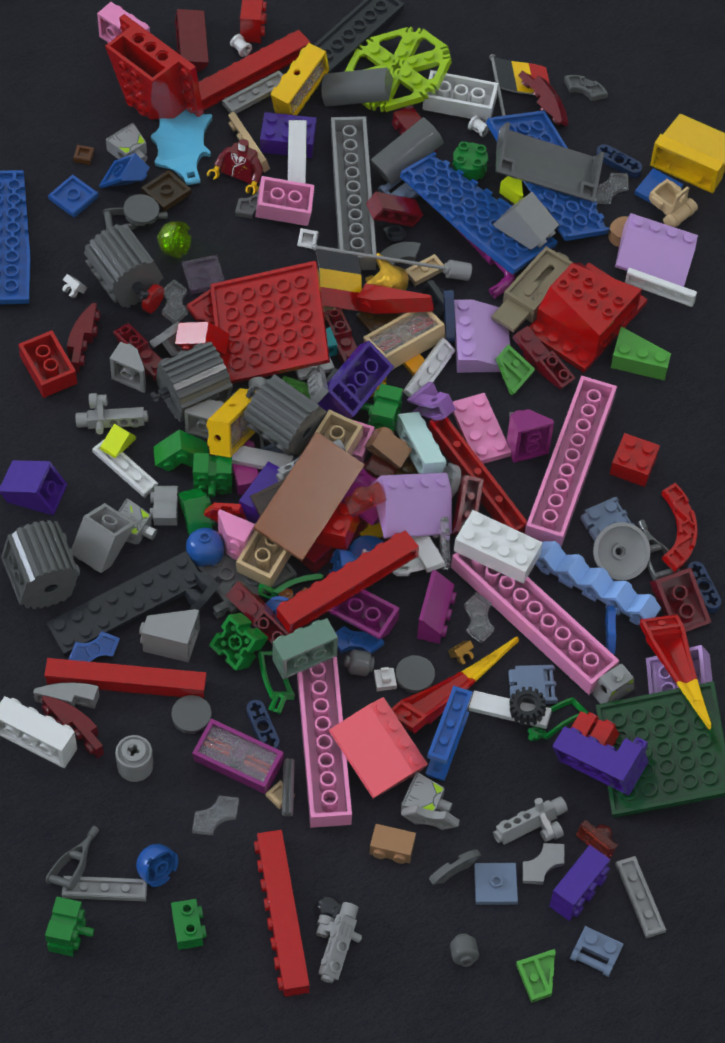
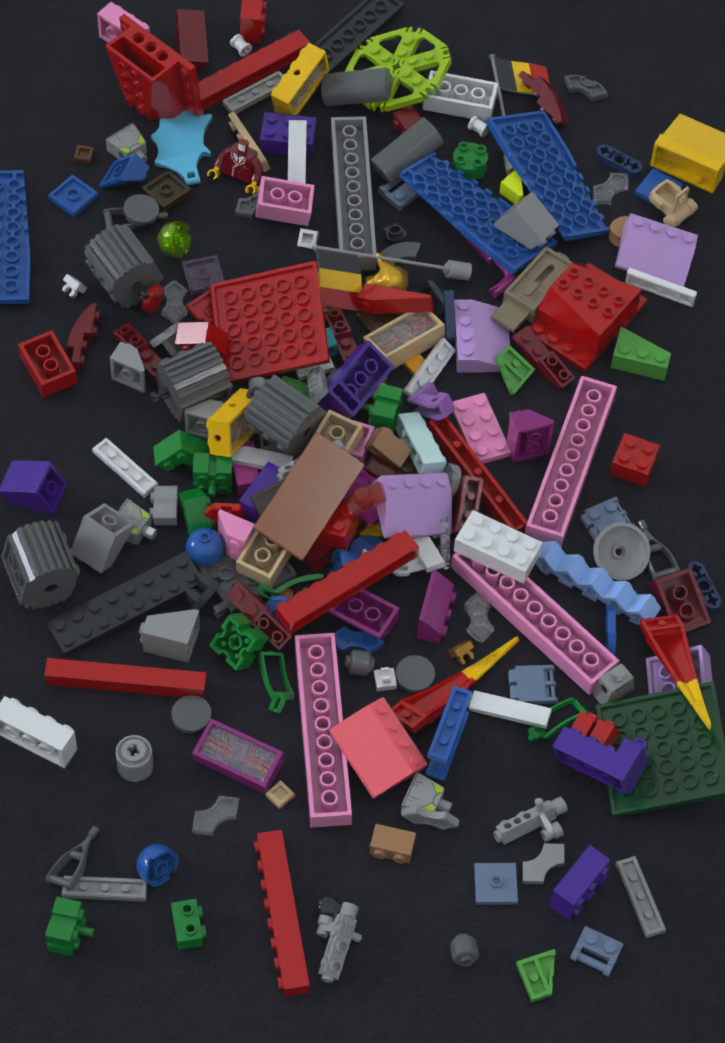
(71, 693): light grey slope -> none
(79, 722): dark red slope -> none
(103, 645): blue tile -> none
(106, 418): light grey piece -> none
(117, 441): neon yellow slope -> none
(264, 718): dark blue beam -> none
(288, 787): dark grey axle -> none
(305, 648): sand green brick -> none
(394, 209): dark red brick -> none
(419, 274): tan plate -> none
(448, 870): dark grey tile -> none
(527, 716): black tyre -> none
(547, 164): dark grey slope -> none
(597, 837): clear red tile -> none
(686, 527): red tile -> none

